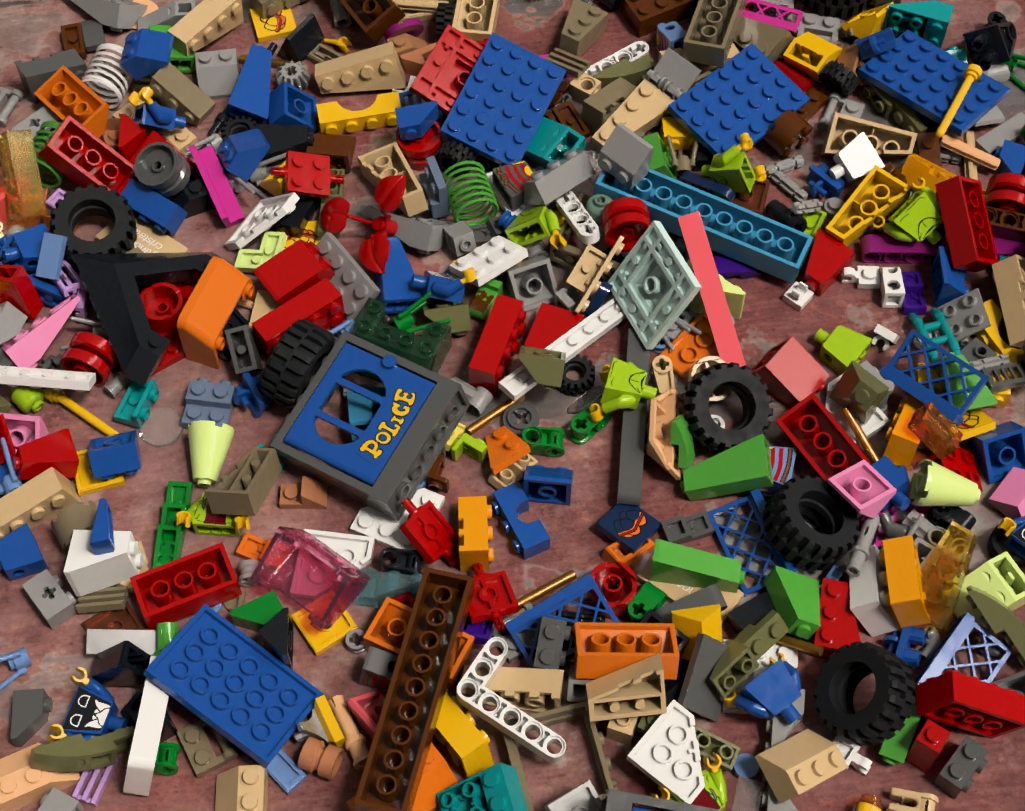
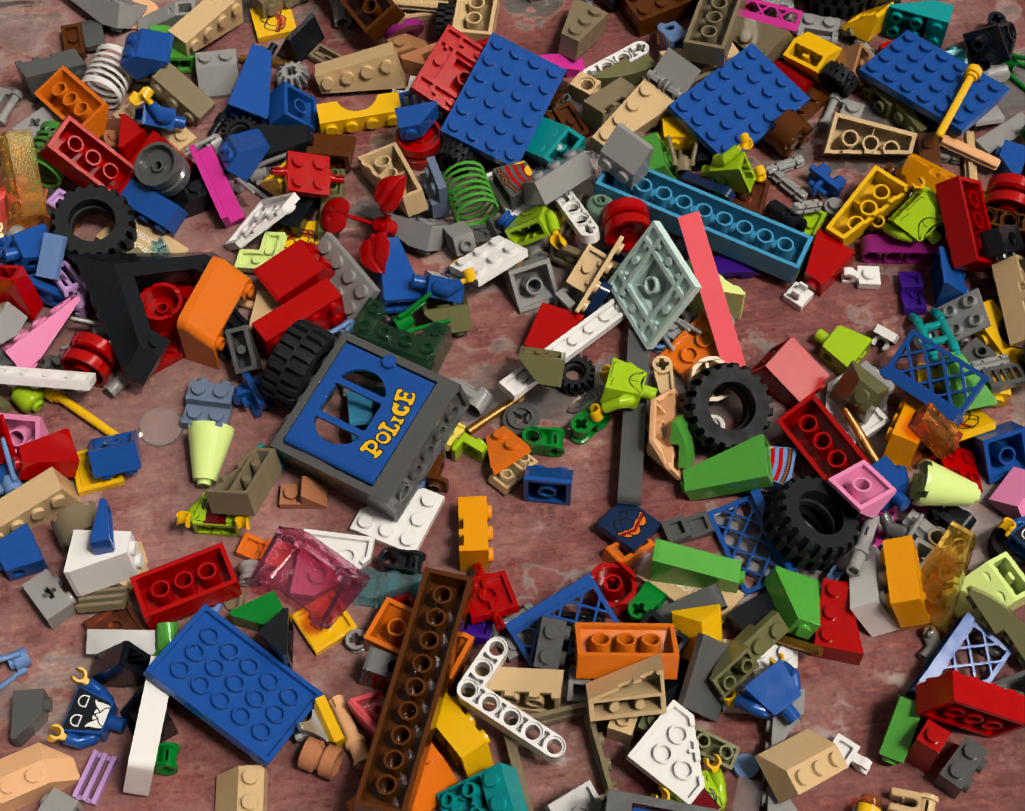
(77, 755): olive slope -> none
(137, 403): teal bracket -> none
(160, 246): none -> clear light blue bush
(170, 536): green slope -> none
(200, 750): dark tan plate -> none
(285, 772): medium blue tile -> none
(342, 42): yellow hand -> none
(429, 532): red plate -> none
(485, 298): bright green leg -> none
(497, 344): red brick -> none
(527, 537): blue arch -> none
(547, 588): pearl gold bar -> none
(568, 62): dark tan tile -> none
(855, 159): white torso -> none
(876, 43): blue hips -> none
(890, 701): black tyre -> none
(892, 287): white leg -> none
(902, 645): blue hips -> none
(1002, 242): none -> black brick

